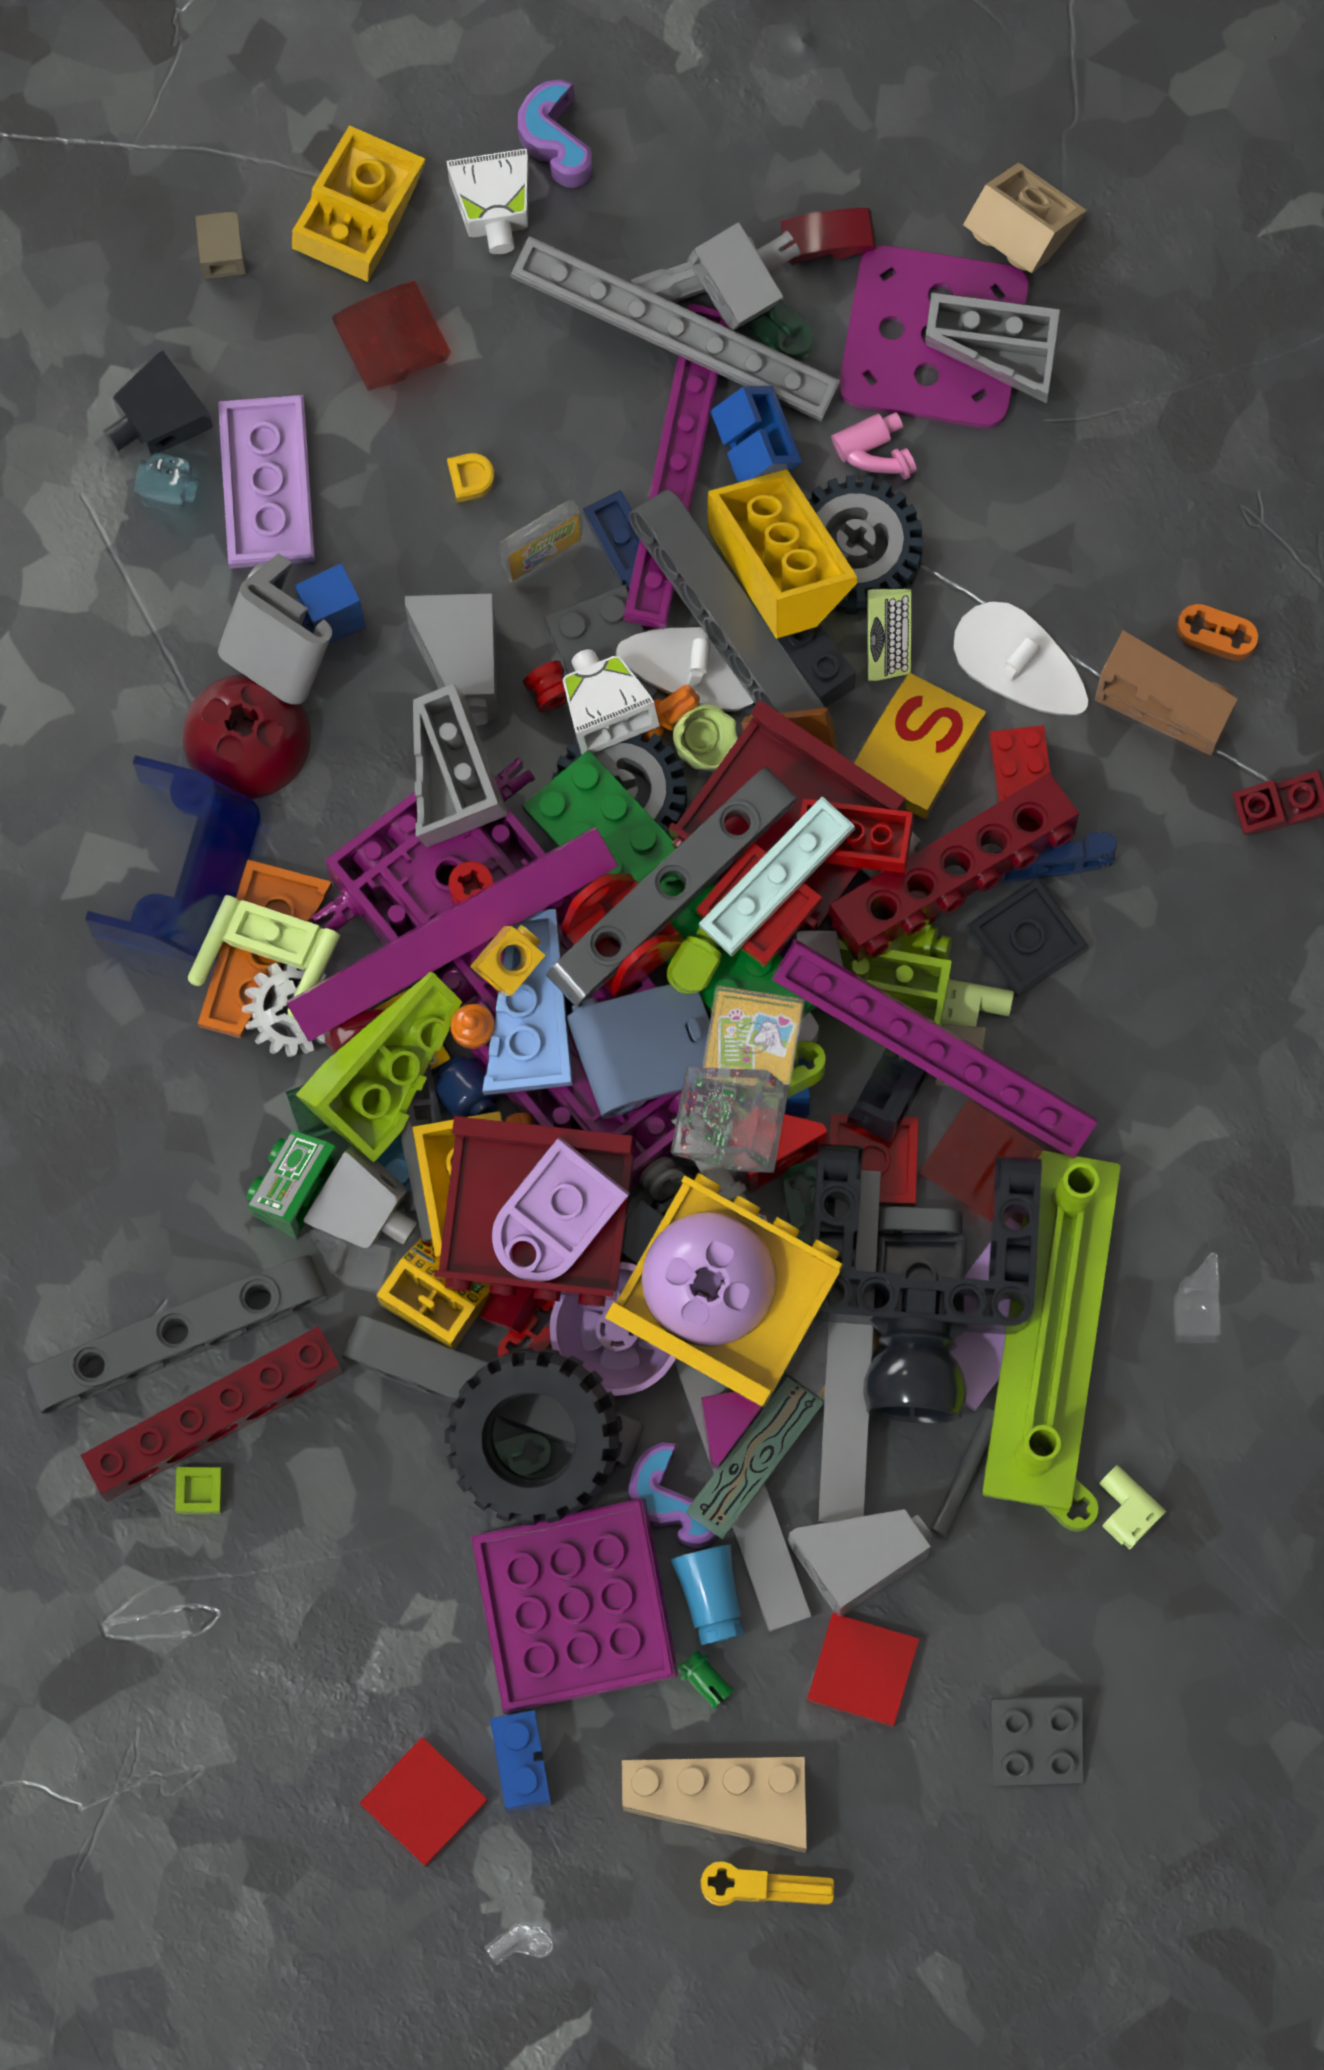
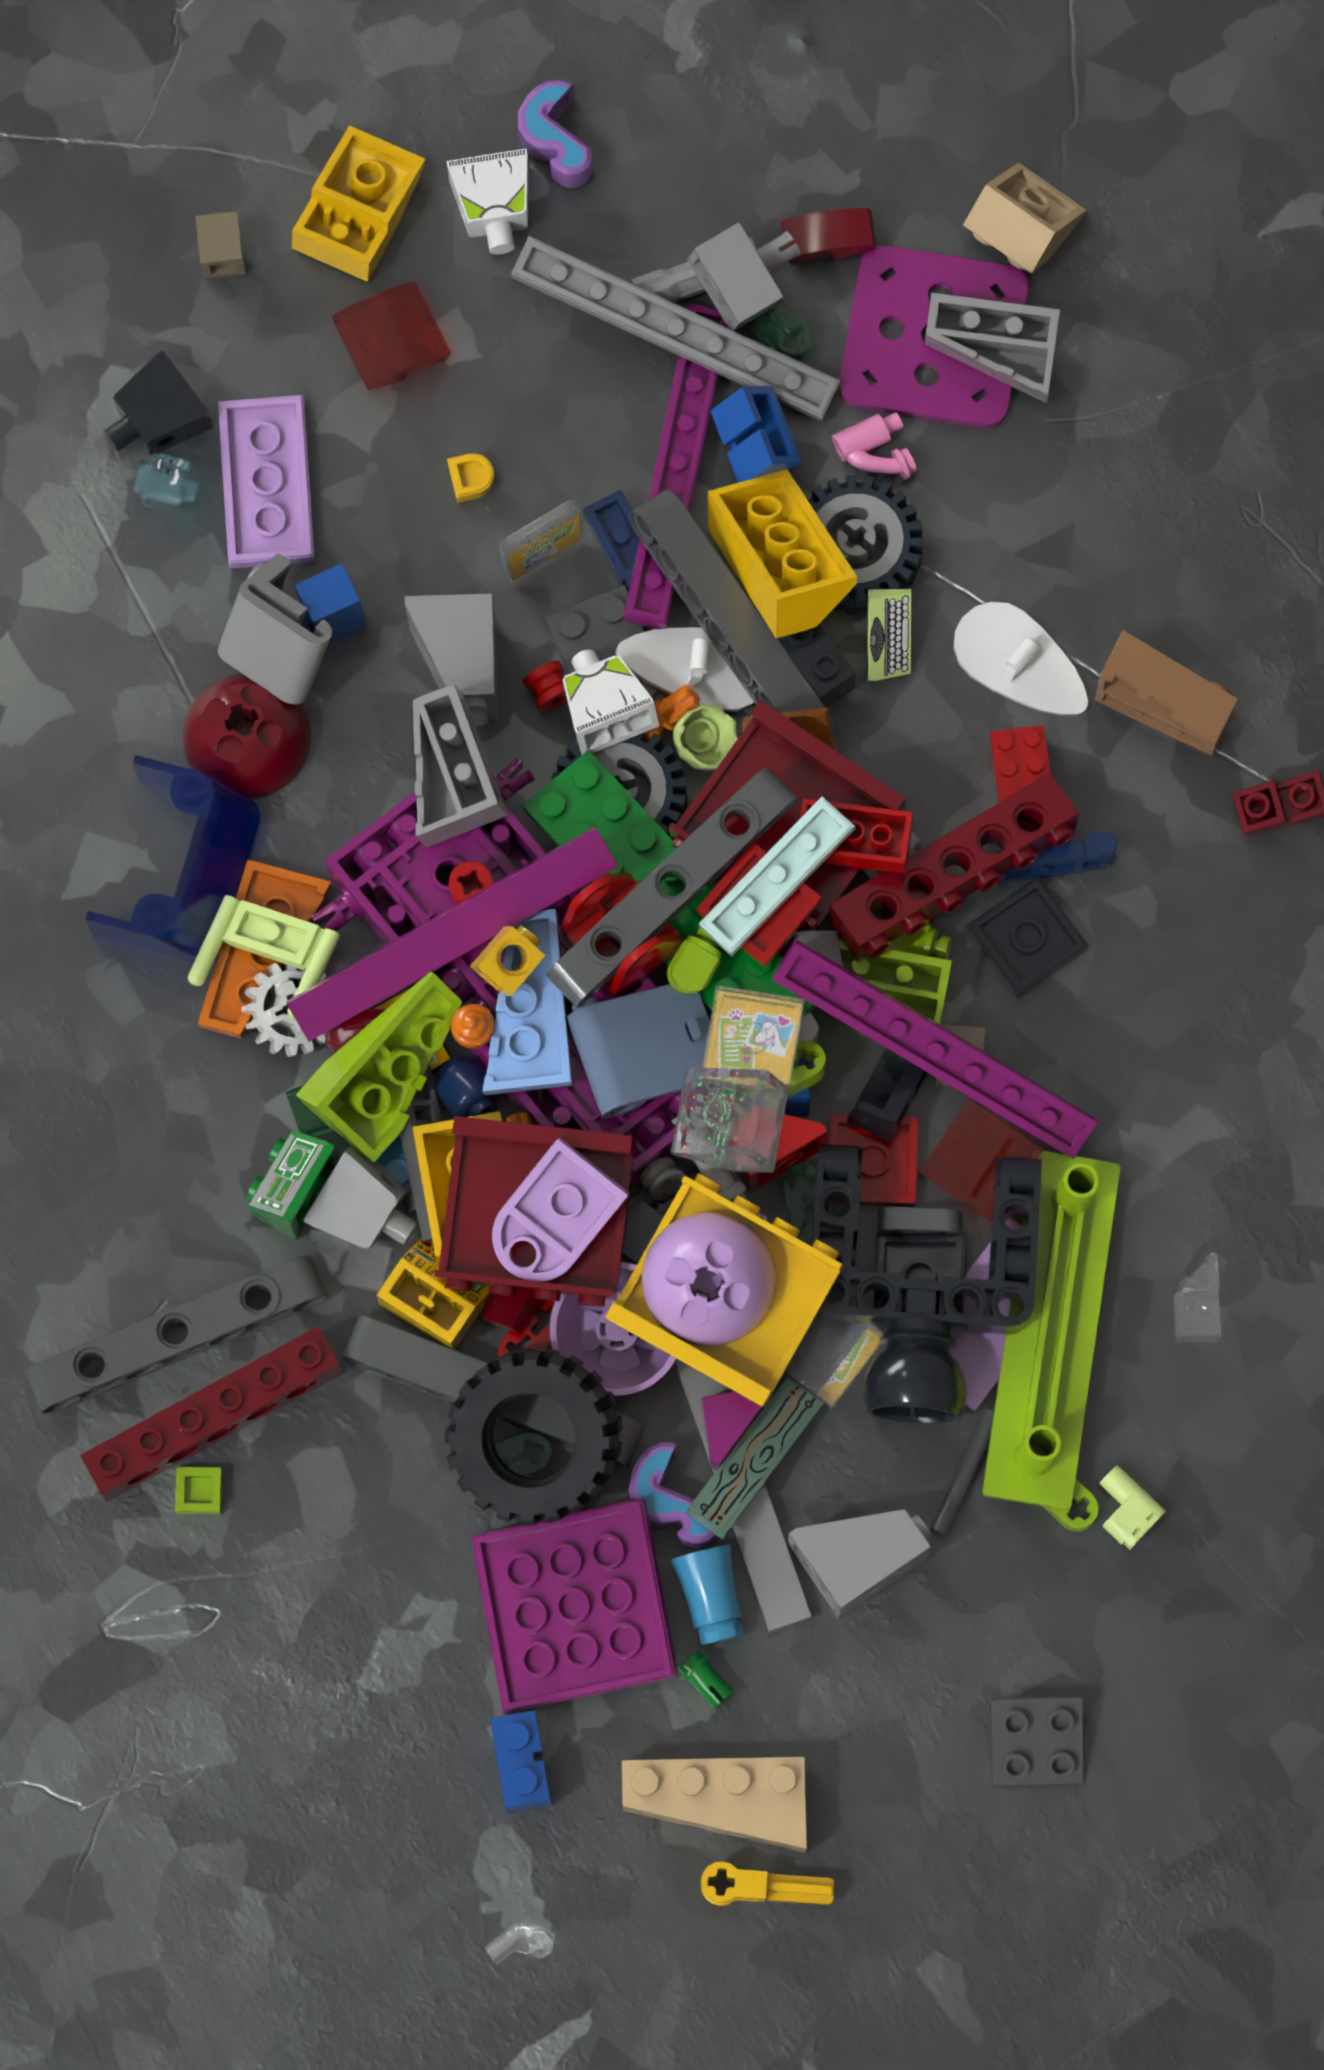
(423, 1802): red tile -> none
(846, 1367): light grey tile -> none
(862, 1670): red tile -> none
(920, 742): yellow slope -> none
(966, 1000): yellowish green piece -> none
(1220, 623): orange beam -> none

